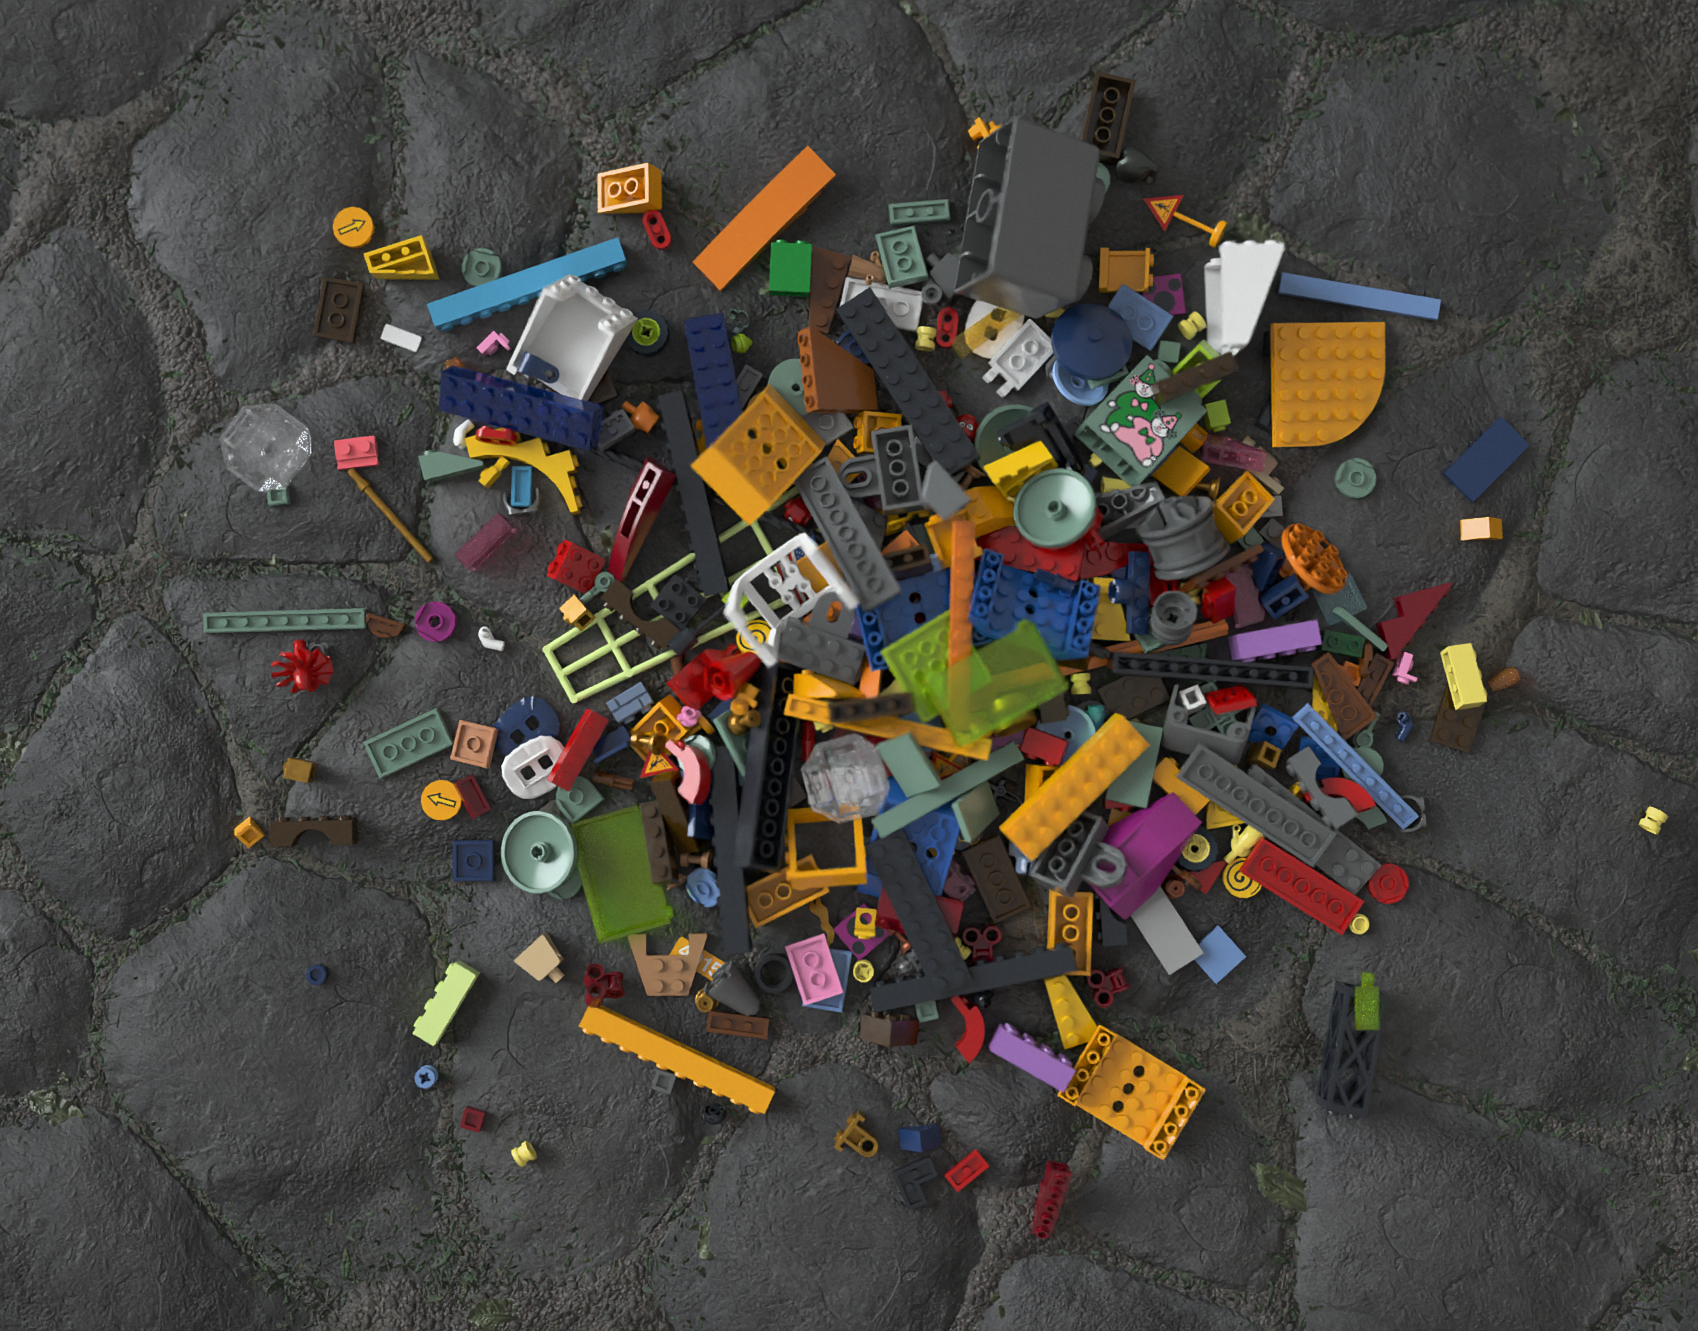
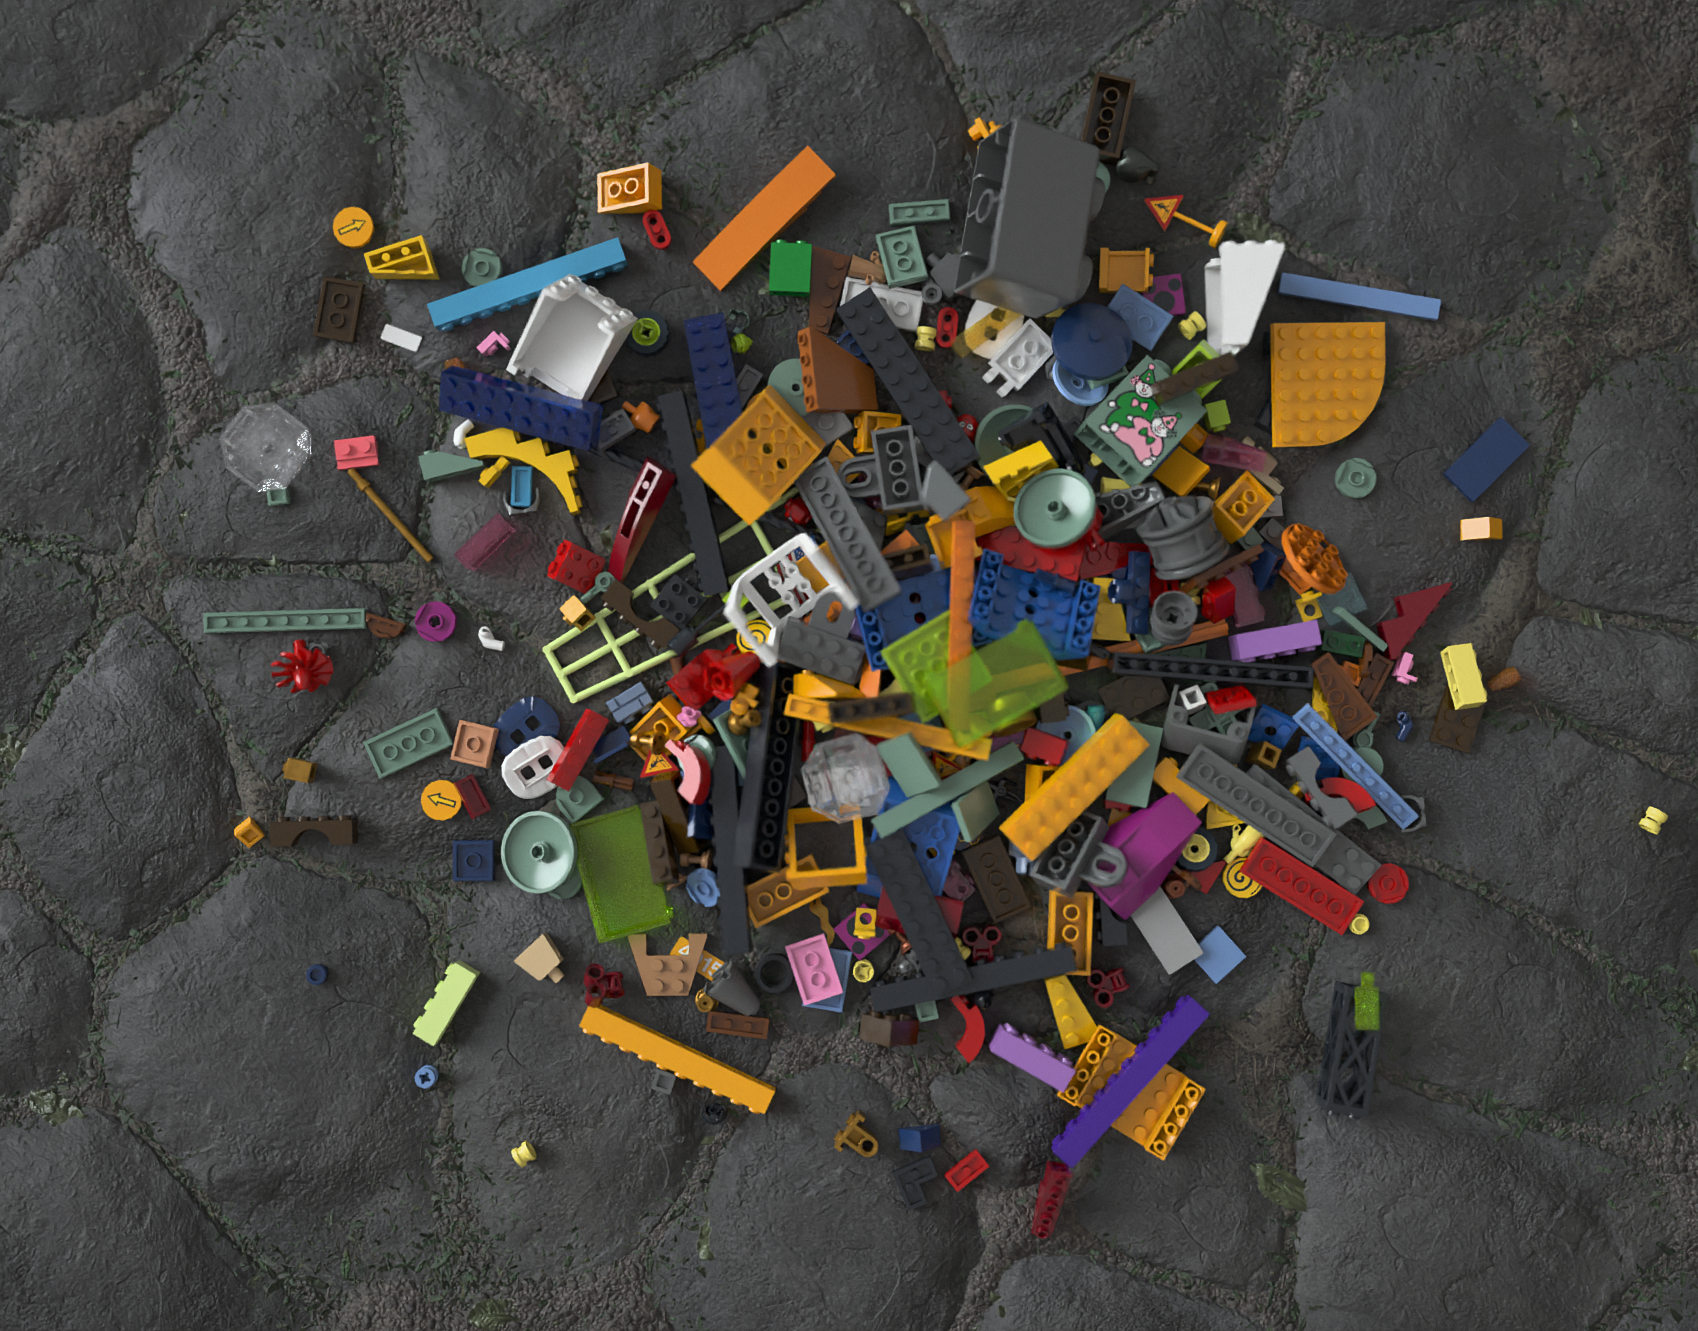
(473, 1119): dark red tile -> none
(490, 436): red plate -> none
(536, 367): dark blue piece -> none
(1080, 683): light yellow wheel -> none
(1129, 1080): none -> dark purple brick
(1168, 352): sand green tile -> none
(1284, 596): dark blue brick -> none
(1309, 598): none -> yellow bracket

